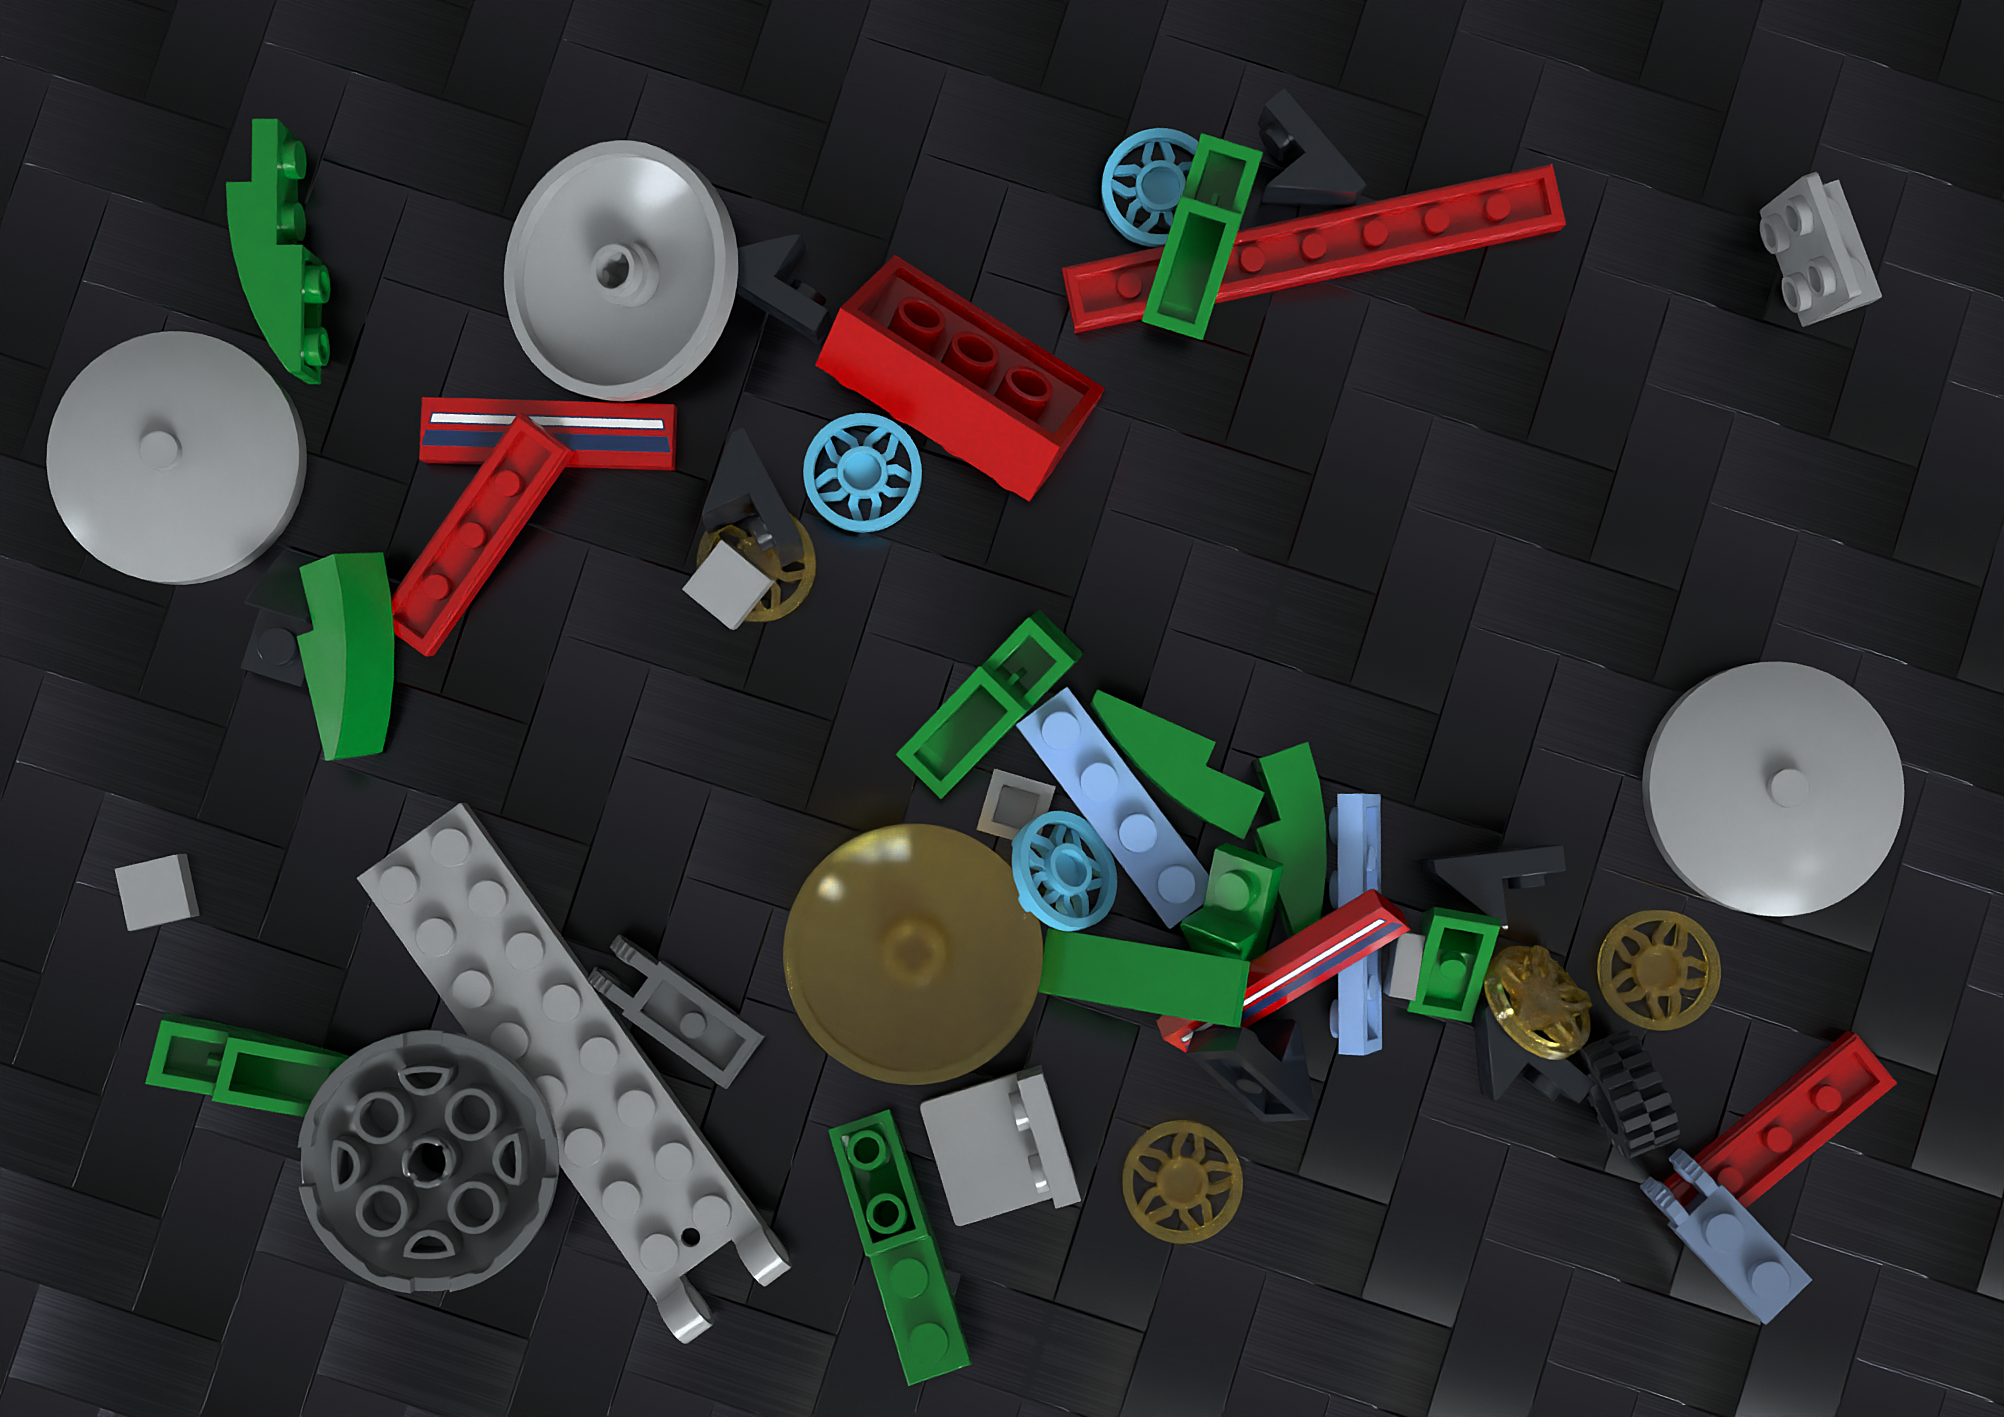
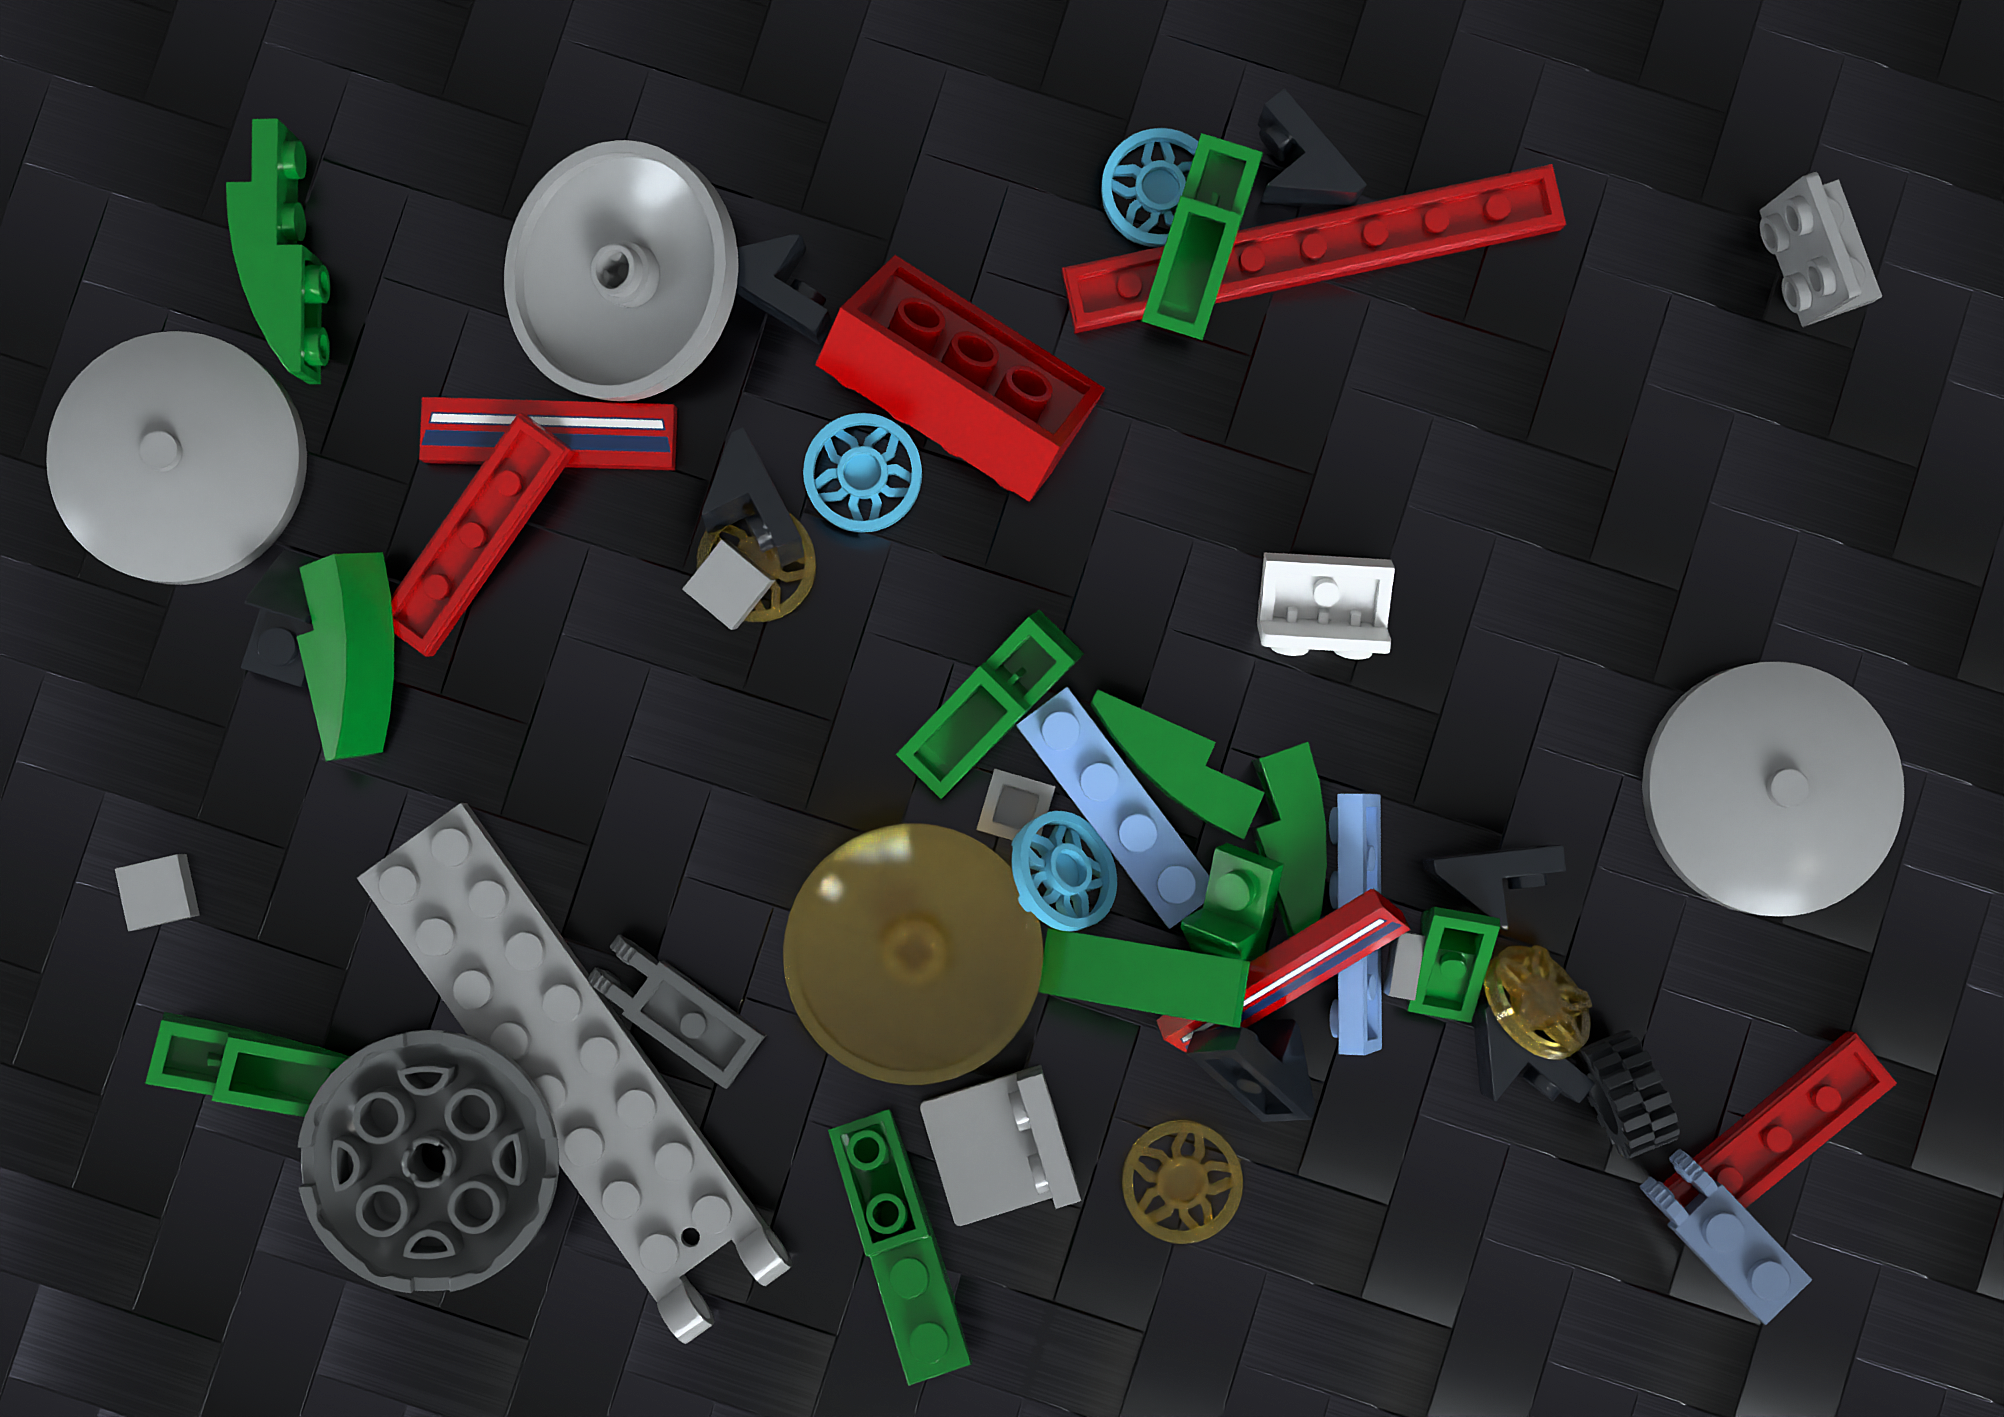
(1325, 604): none -> white bracket
(1659, 969): clear yellow wheel -> none

